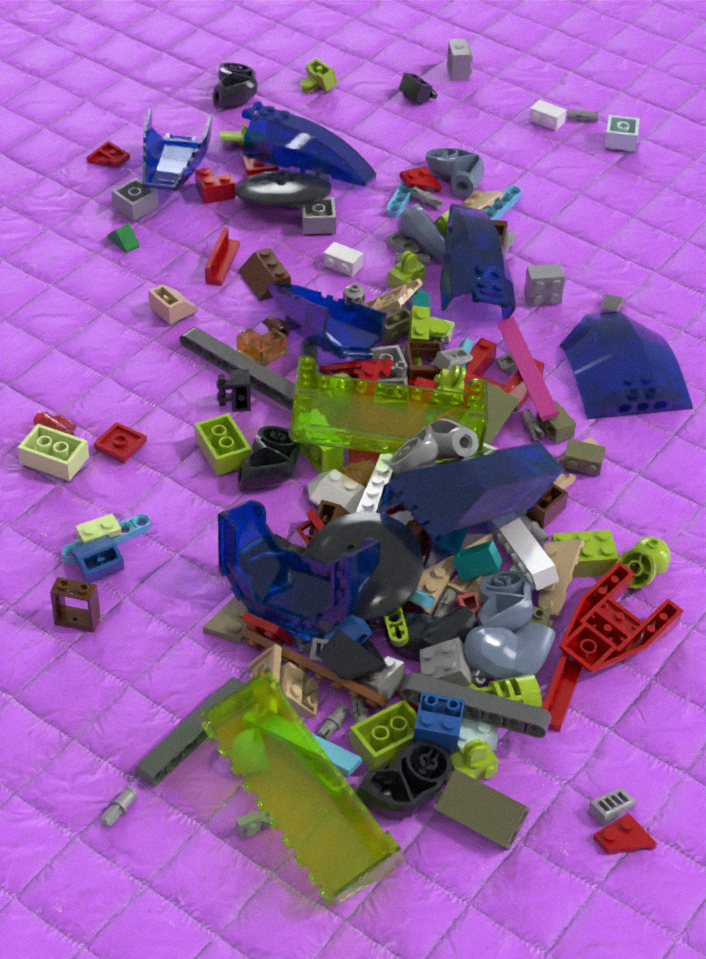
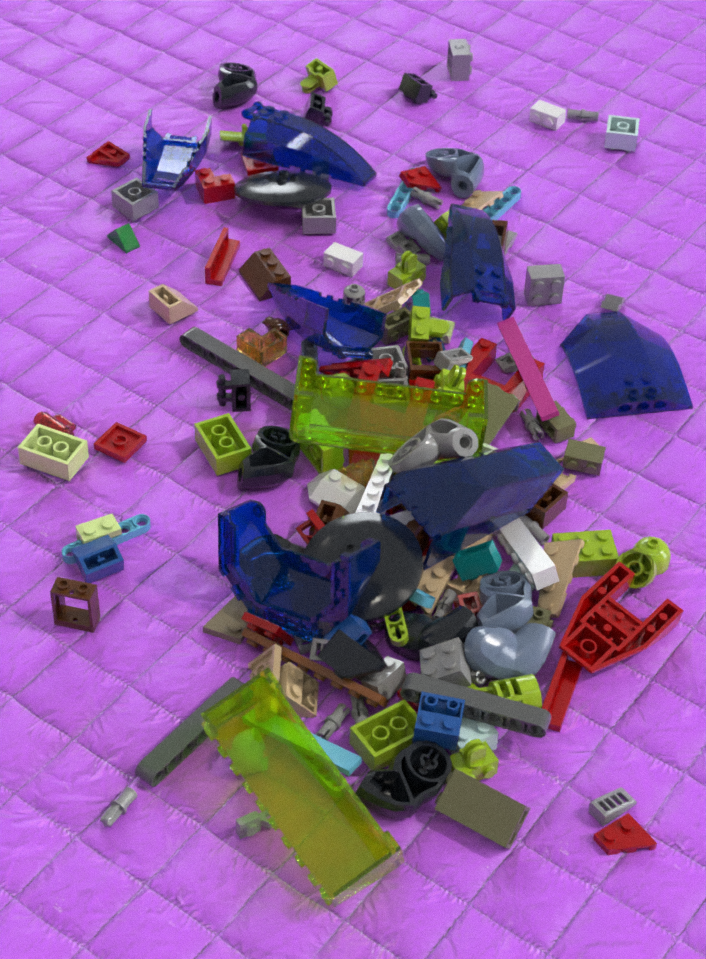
(316, 110): none -> black brick

